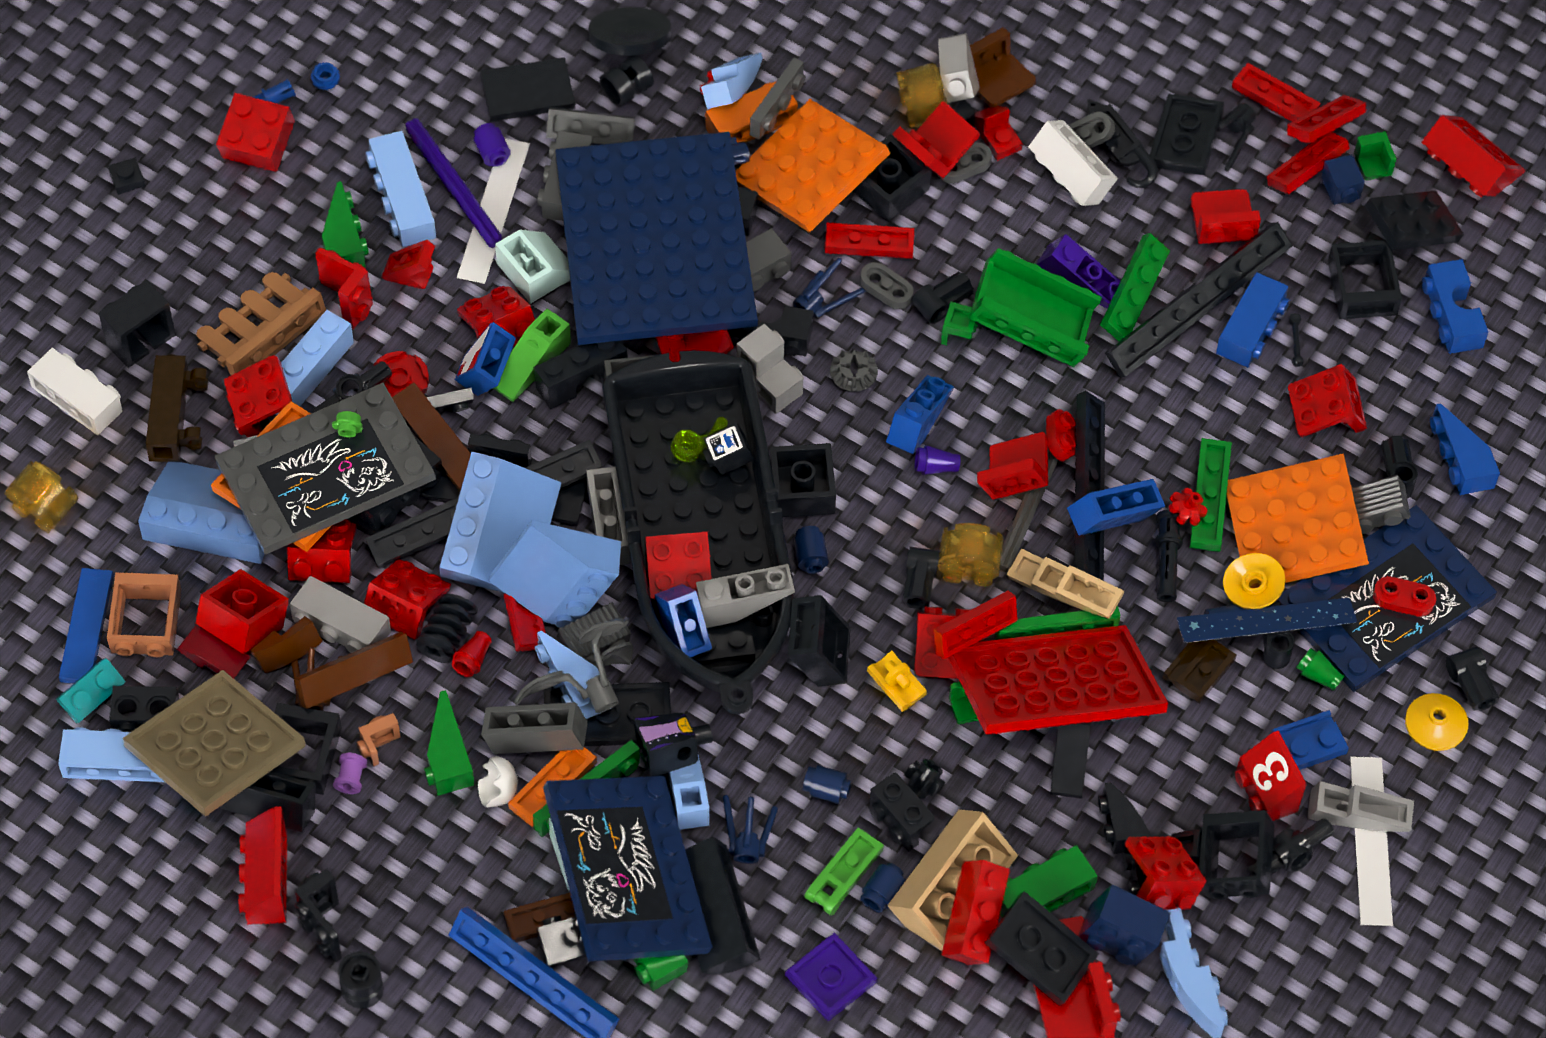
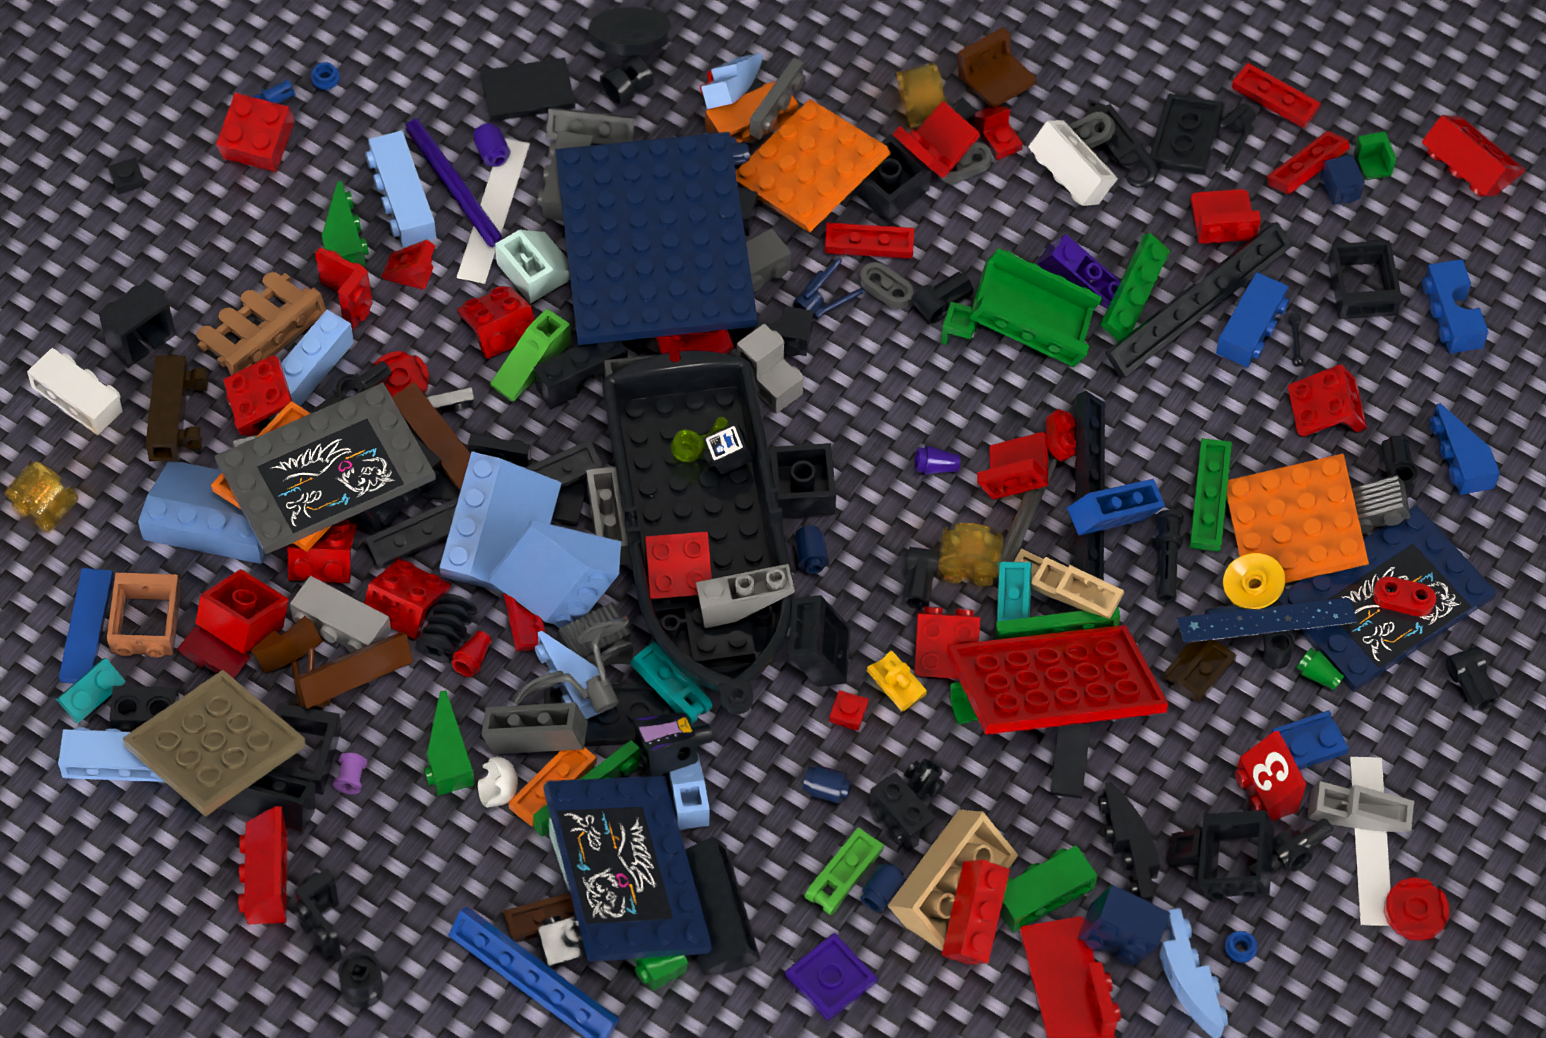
(347, 424): bright green plate -> none
(375, 734): nougat bracket -> none
(486, 360): blue slope -> none
(671, 682): none -> teal plate
(683, 619): blue slope -> none
(747, 846): dark blue plant -> none
(842, 375): dark grey gear -> none
(848, 710): none -> red plate
(918, 414): blue slope -> none
(957, 68): light grey slope -> none
(975, 624): red plate -> none
(1014, 590): none -> teal plate
(1041, 948): black plate -> none
(1171, 874): red bracket -> none
(1188, 506): red plant -> none
(1241, 938): none -> blue plate
(1326, 119): red plate -> none
(1414, 220): black plate -> none
(1416, 909): none -> red tile
(1435, 733): yellow dish -> none

